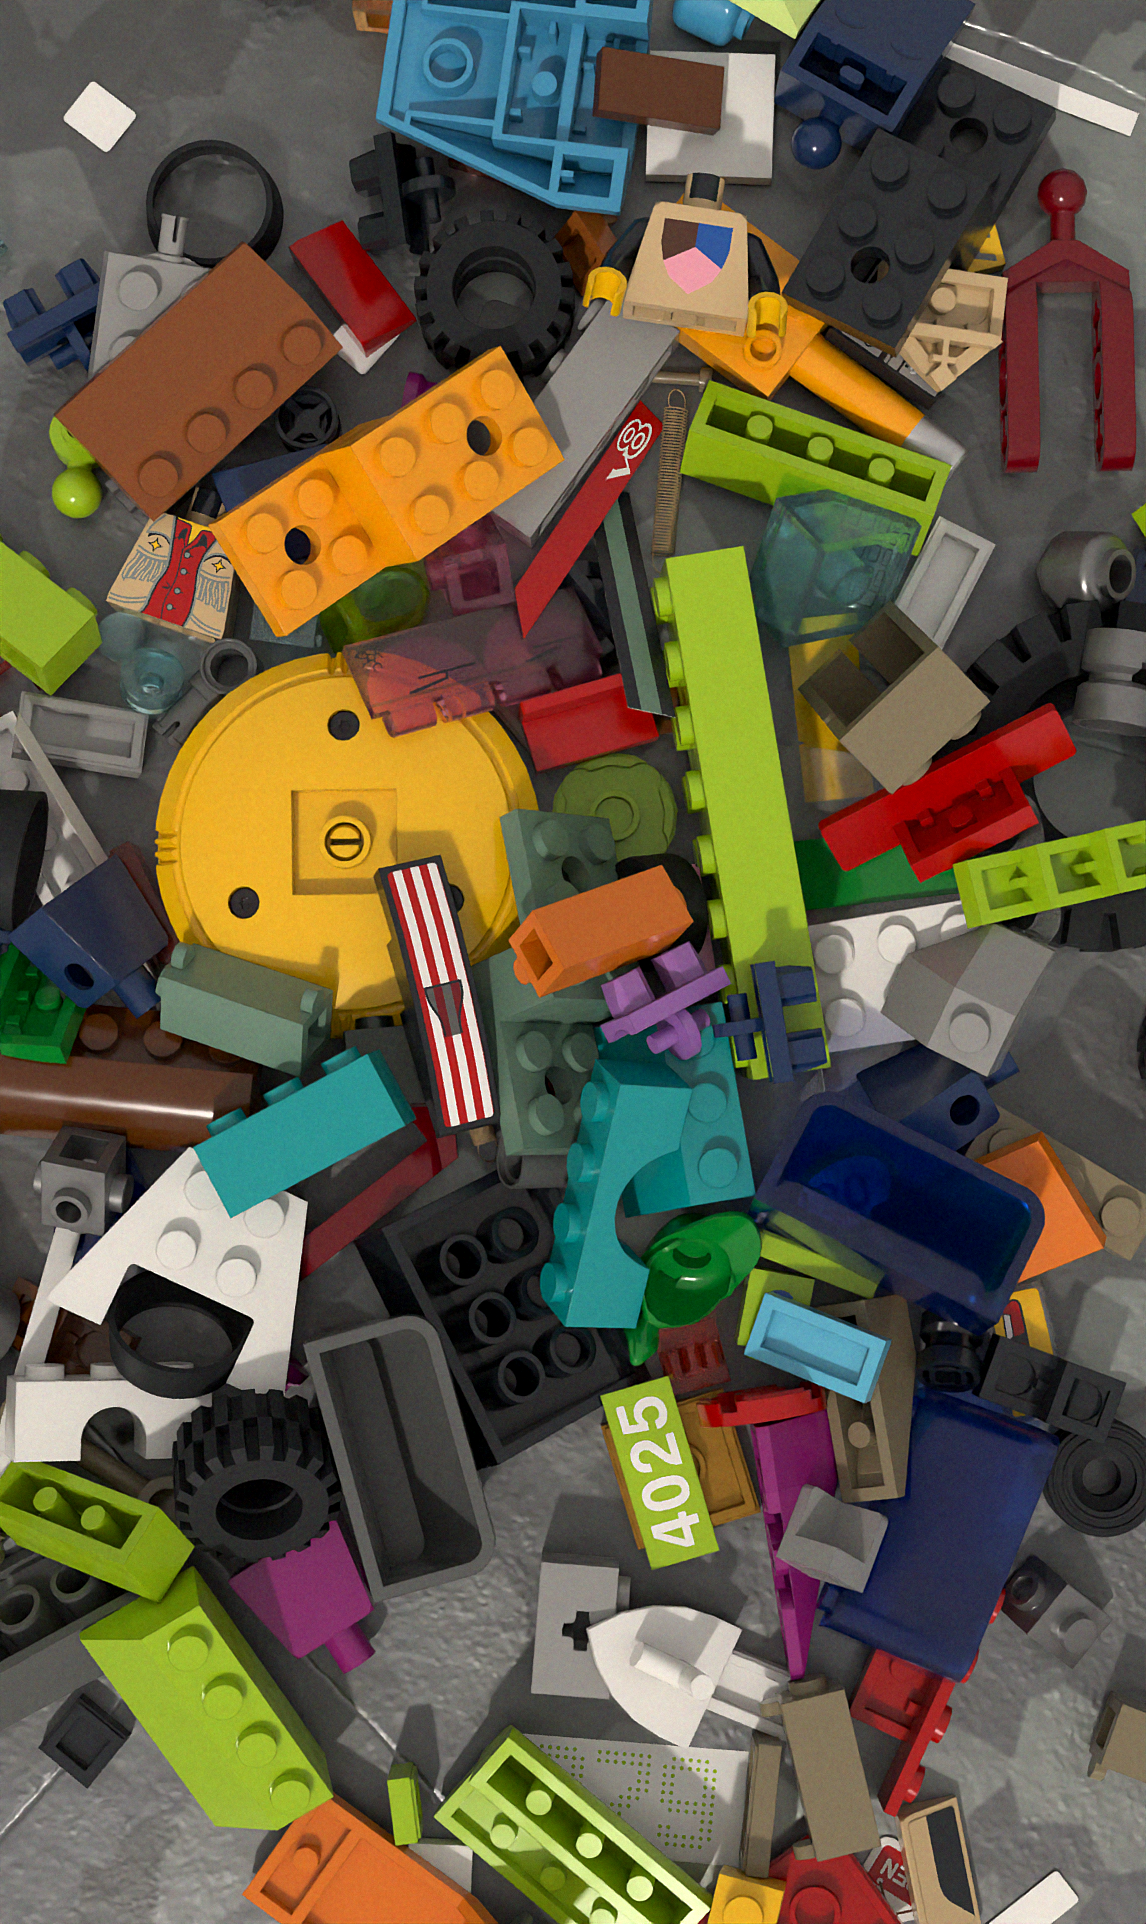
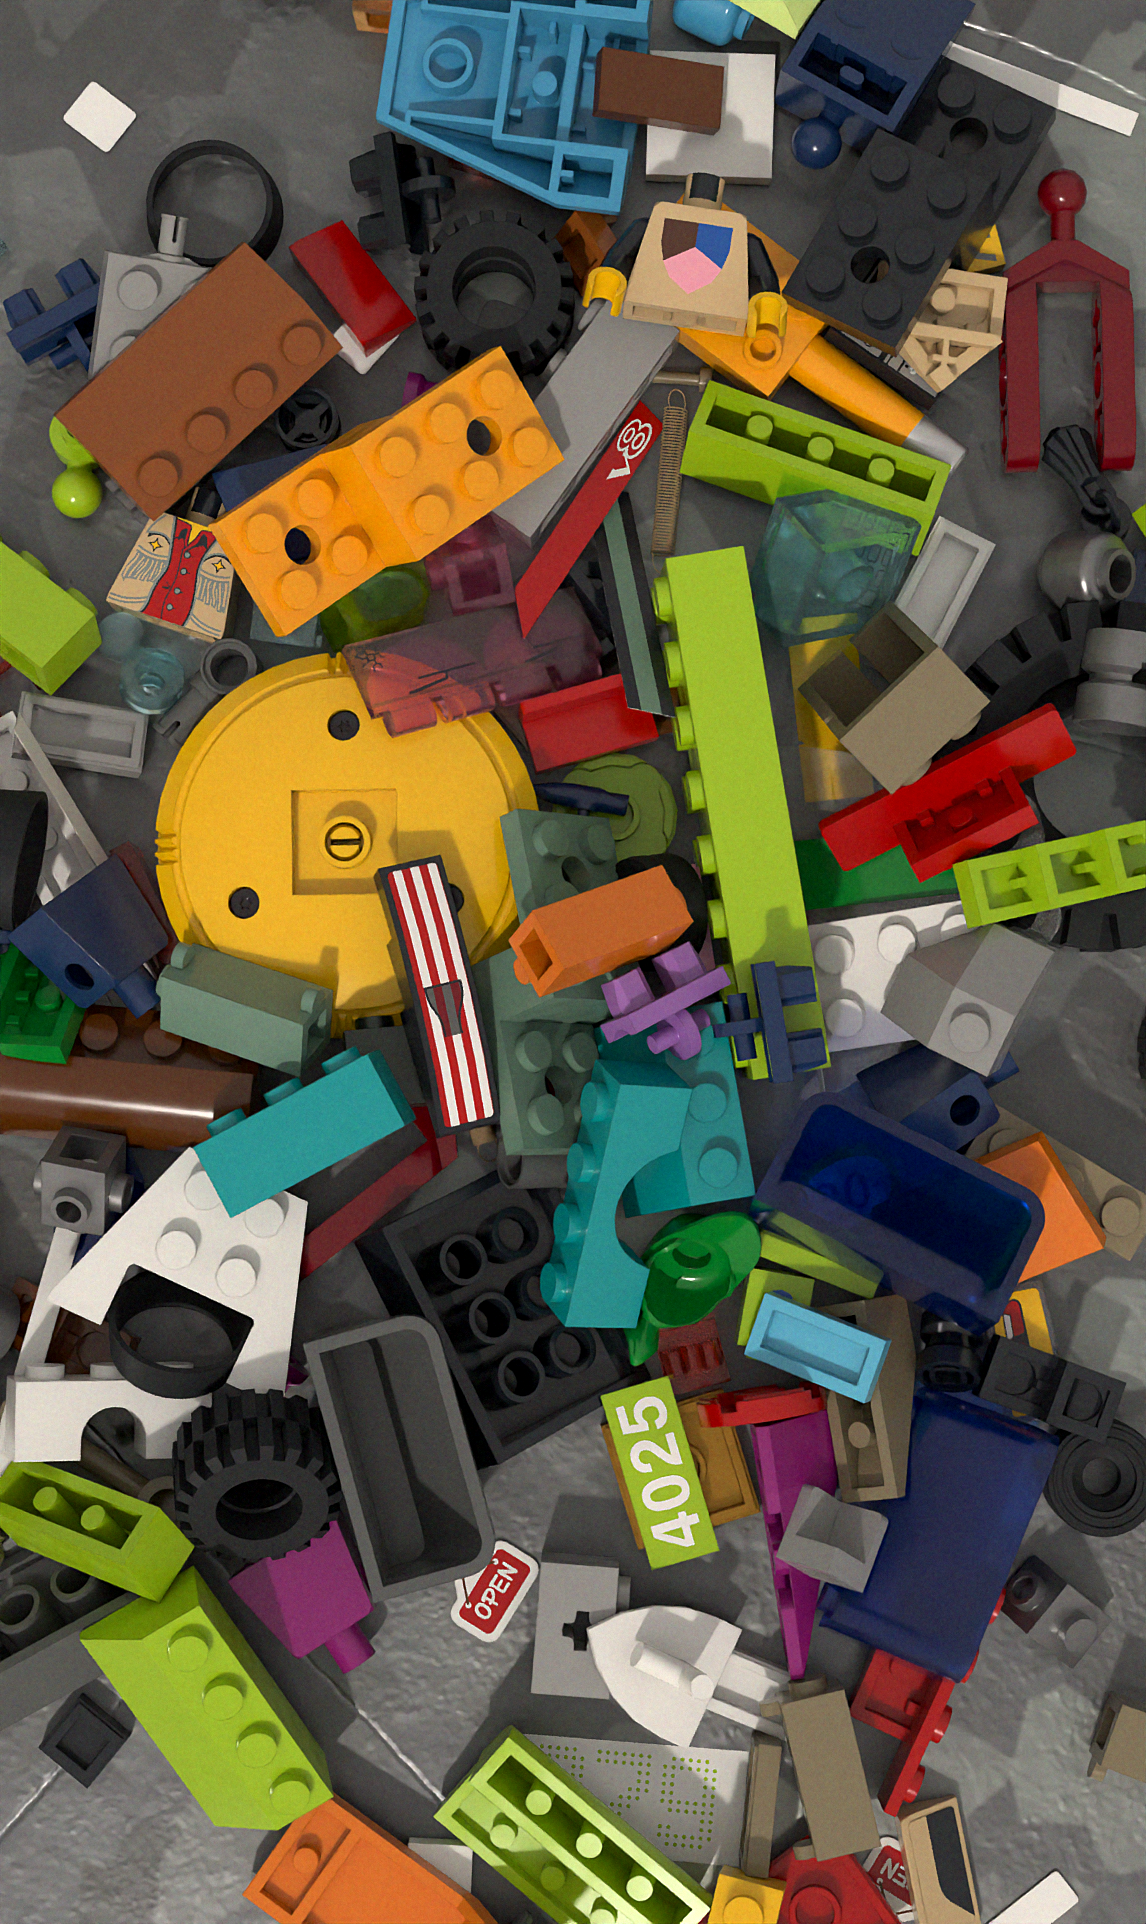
(405, 1803): lime tile -> none
(493, 1595): none -> sticker
(582, 798): none -> dark blue helmet
(1073, 456): none -> black piece

